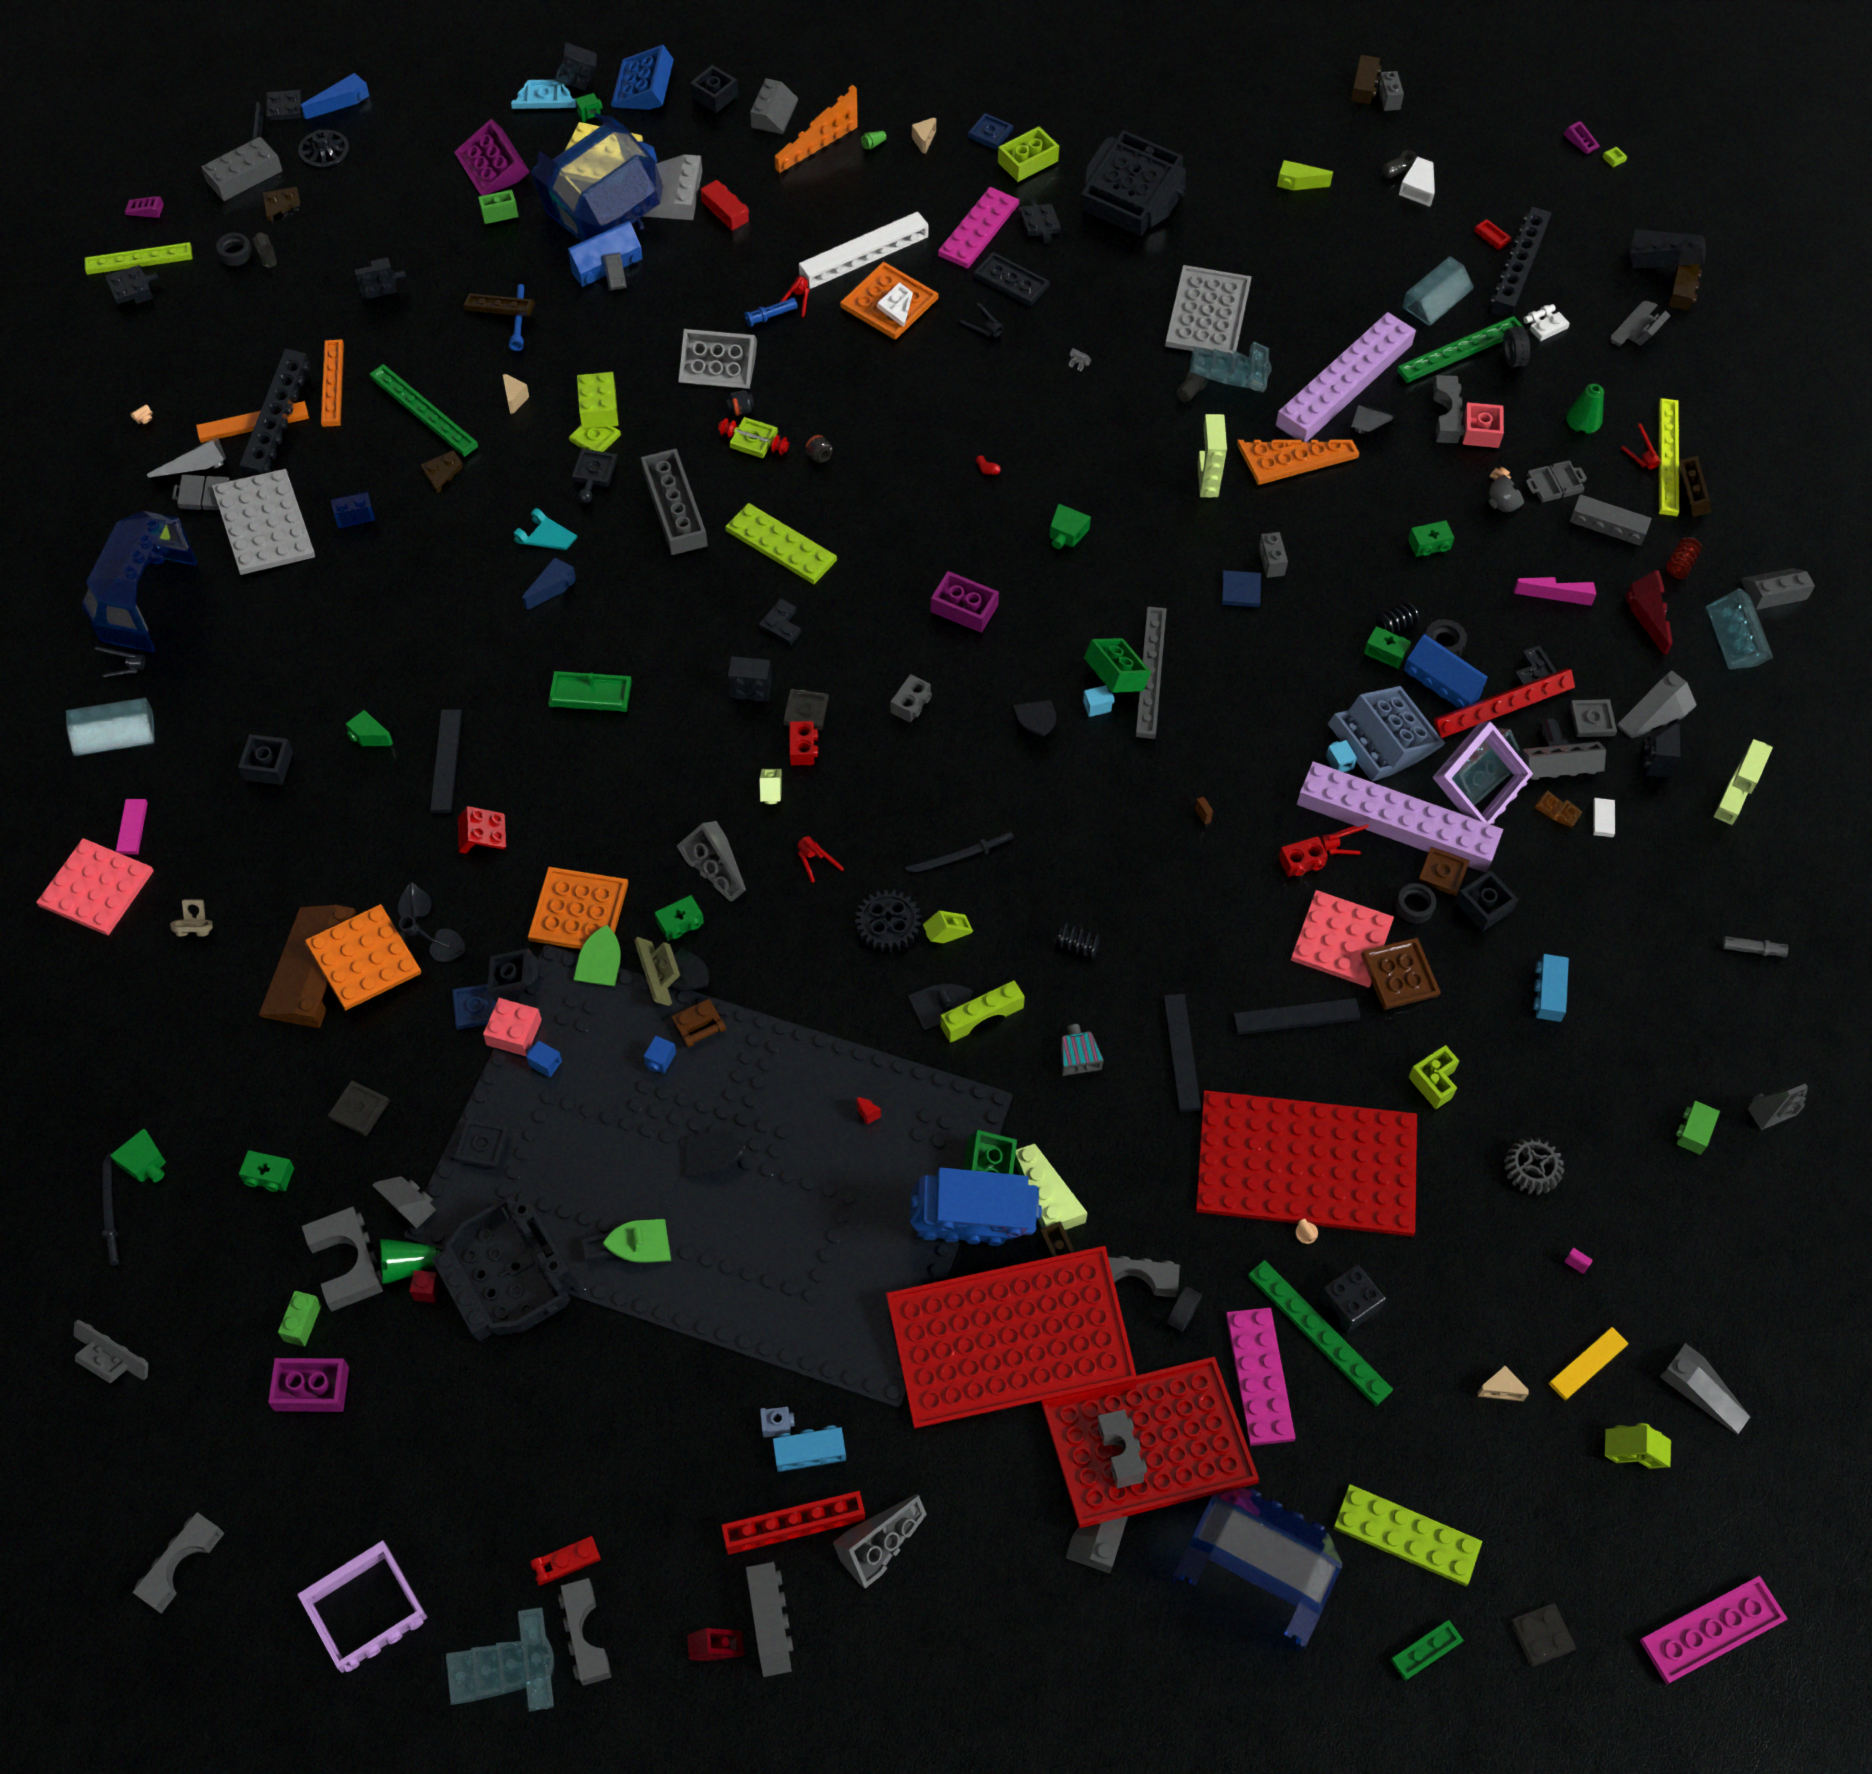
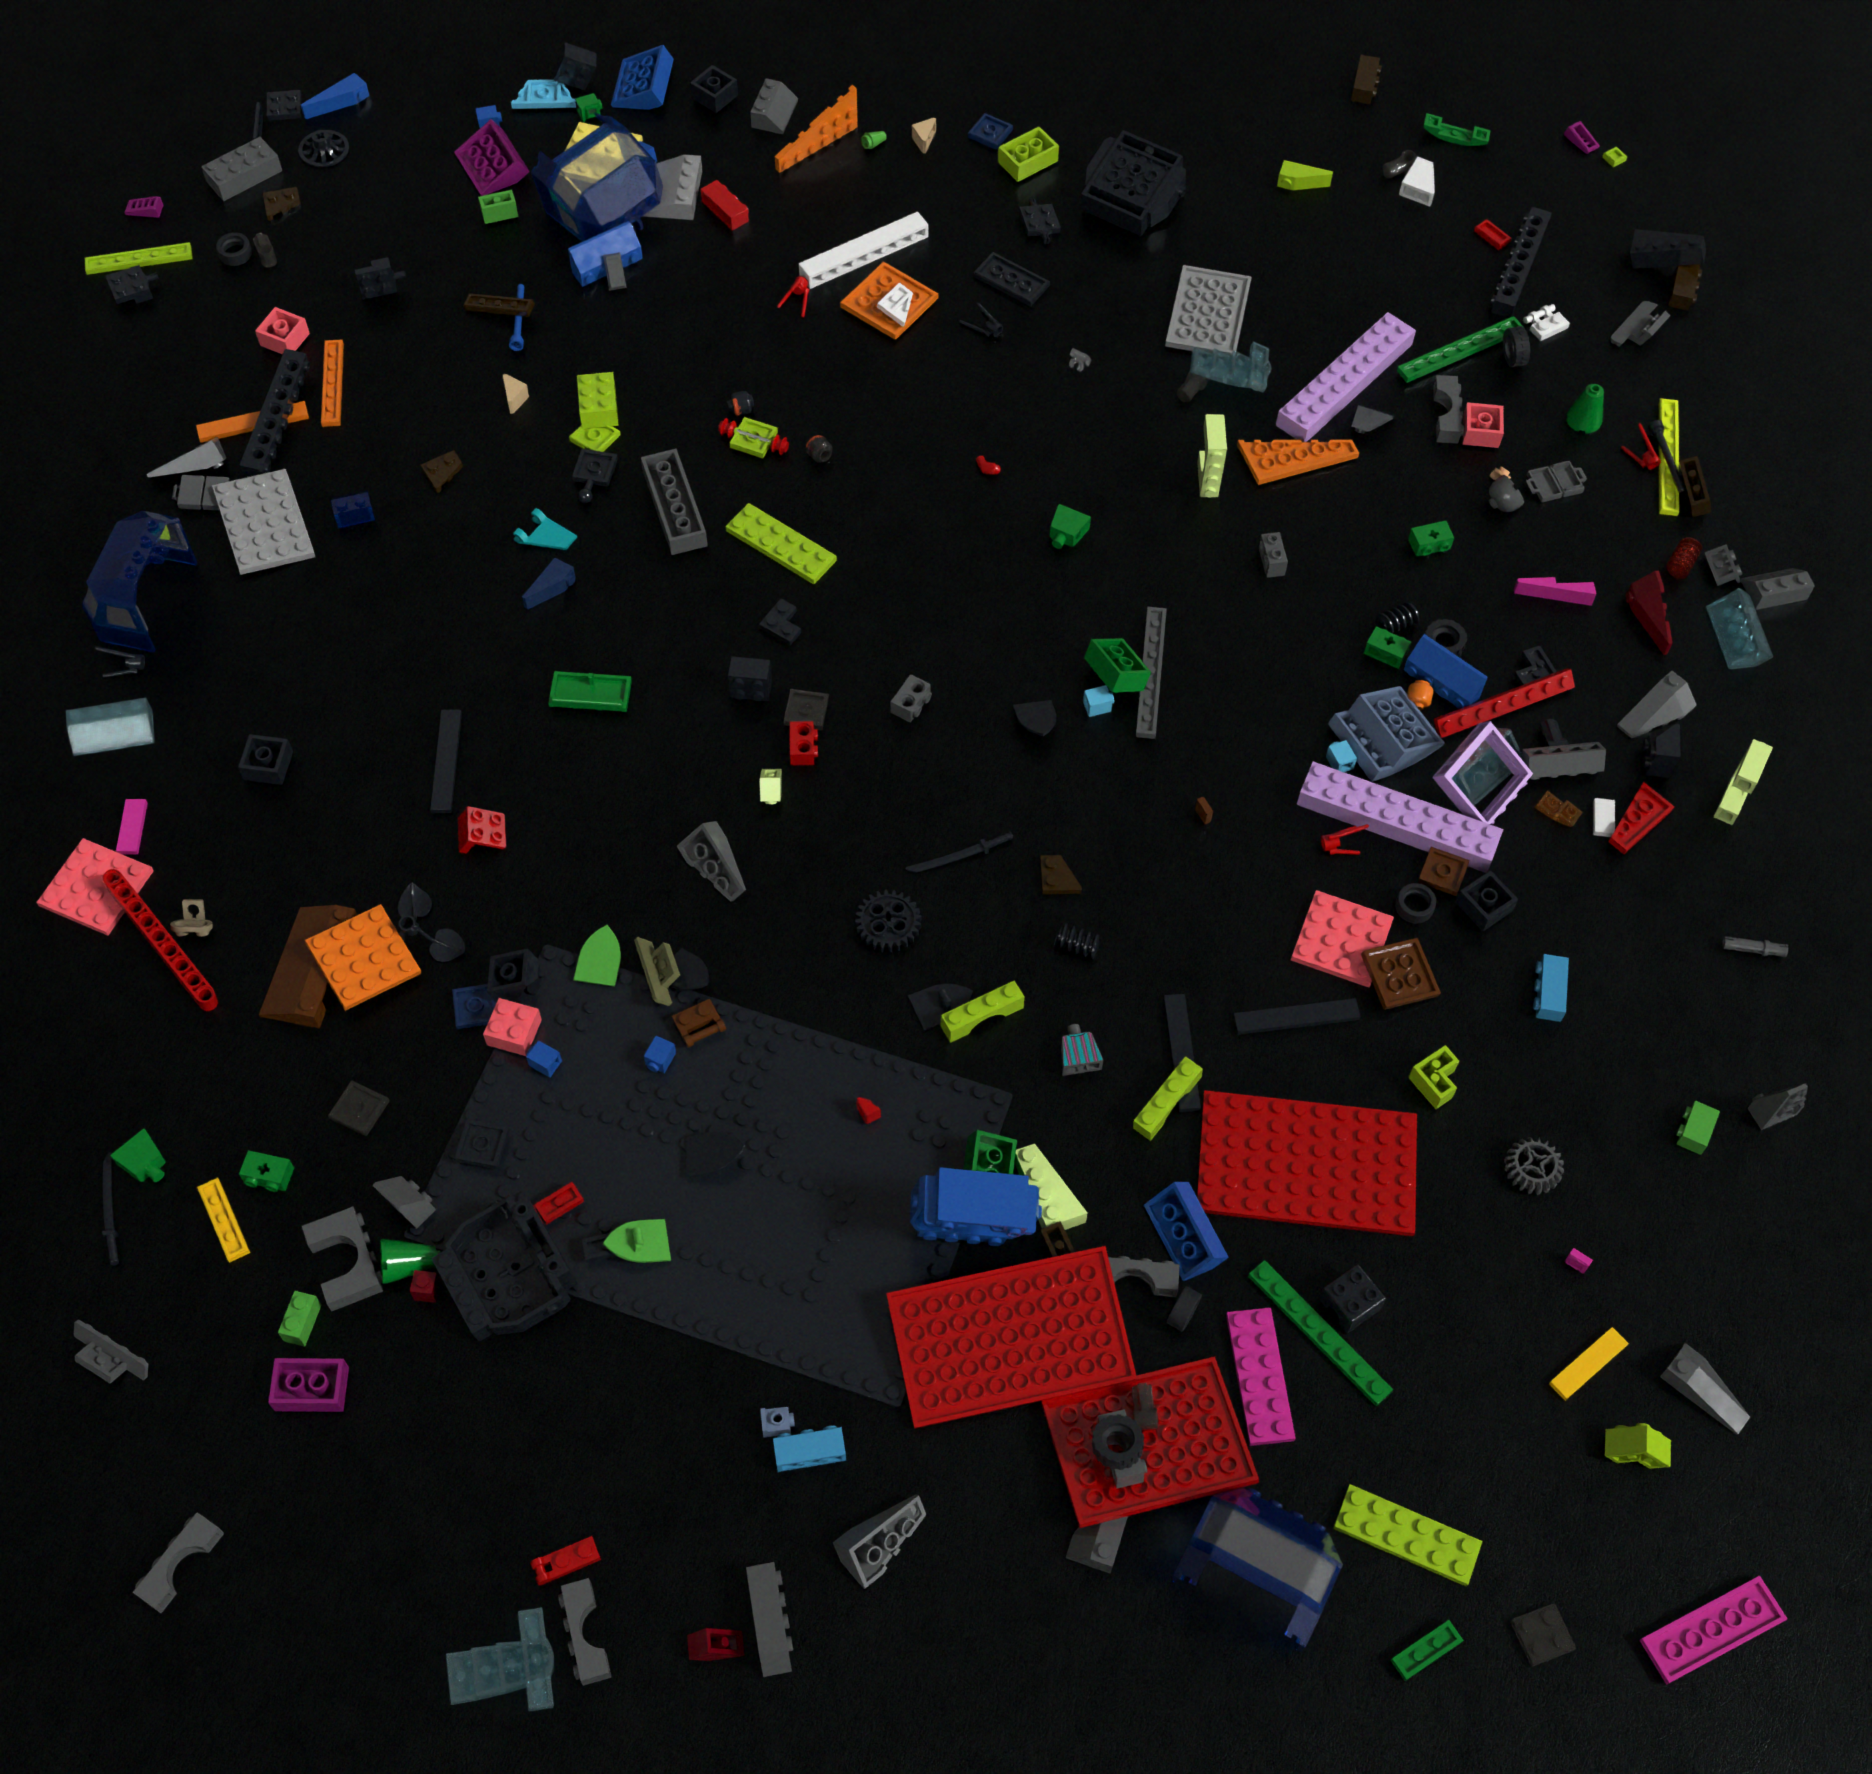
(142, 415): light nougat plate -> none
(163, 947): none -> red beam
(223, 1220): none -> yellow tile
(282, 331): none -> coral brick
(344, 1575): lavender window -> none
(368, 731): green slope -> none
(424, 410): green plate -> none
(484, 114): none -> blue brick
(559, 1203): none -> red plate
(576, 907): orange plate -> none
(669, 918): green brick -> none
(717, 358): light grey slope -> none
(763, 314): blue pin -> none
(793, 1522): red brick -> none
(810, 849): red plant -> none
(947, 926): lime slope -> none
(964, 601): magenta brick -> none
(978, 227): dark pink plate -> none
(1057, 876): none -> dark brown wing
(1113, 1459): none -> black tyre
(1144, 1410): none -> clear smoke piece
(1173, 1089): none -> lime arch
(1185, 1230): none -> blue slope
(1241, 588): dark blue tile -> none
(1301, 852): red brick -> none
(1306, 1232): light nougat plate -> none
(1390, 90): dark grey brick -> none
(1420, 693): none -> orange head
(1438, 291): clear light blue slope -> none
(1454, 134): none -> green slope
(1504, 1386): tan slope -> none
(1593, 718): dark grey plate -> none
(1610, 520): dark grey brick -> none
(1641, 817): none -> red wing
(1657, 429): none -> black piece
(1722, 565): none -> dark grey bracket

